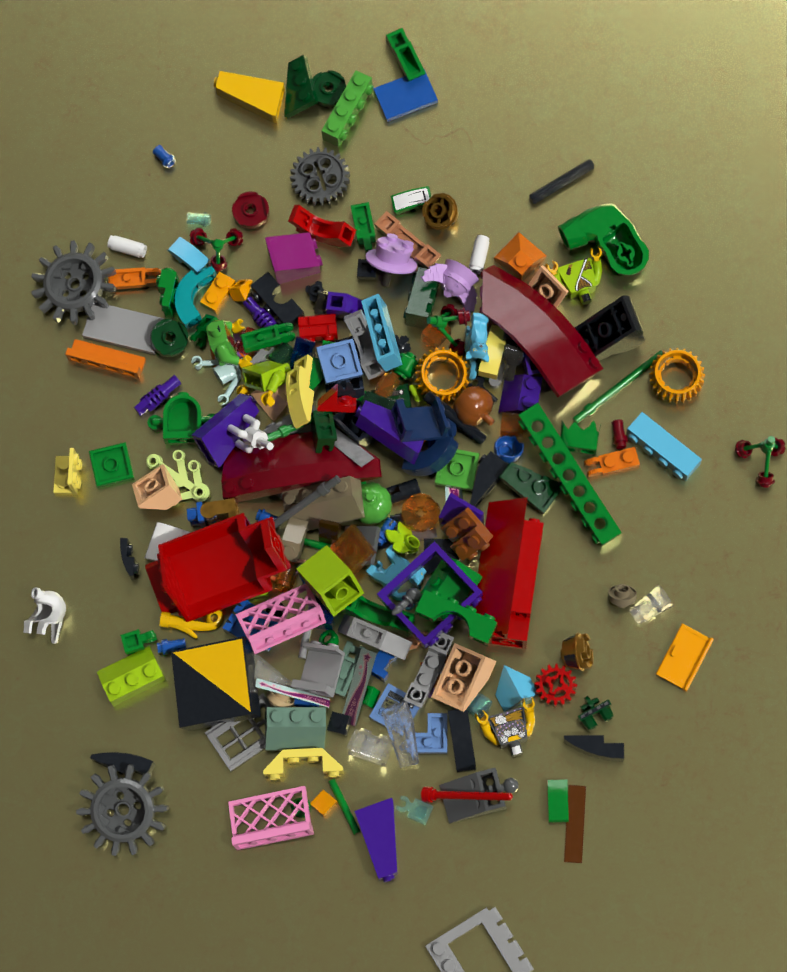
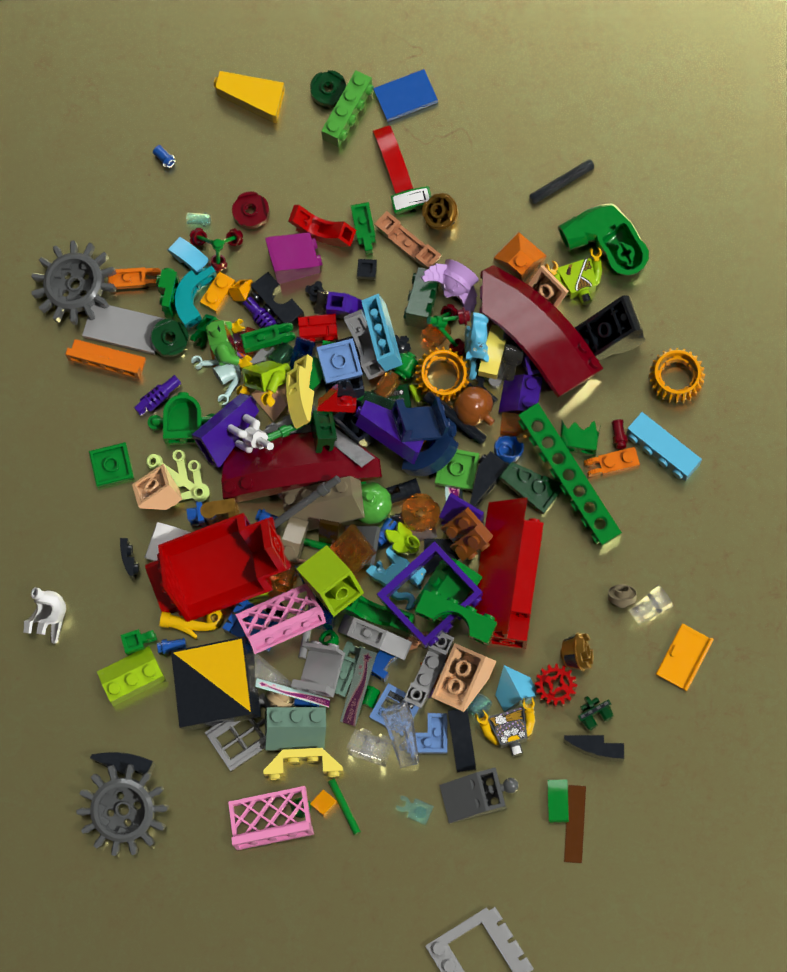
(66, 474): light yellow bracket -> none
(127, 246): white piece -> none
(299, 87): dark green wing -> none
(303, 181): dark grey gear -> none
(339, 723): black plate -> none
(378, 830): dark purple slope -> none
(392, 256): lavender piece -> none
(393, 159): none -> red slope
(405, 54): green slope -> none
(412, 597): dark grey bar -> none
(430, 794): red piece -> none
(479, 254): white piece -> none
(590, 408): green bar -> none
(770, 446): dark red plant -> none

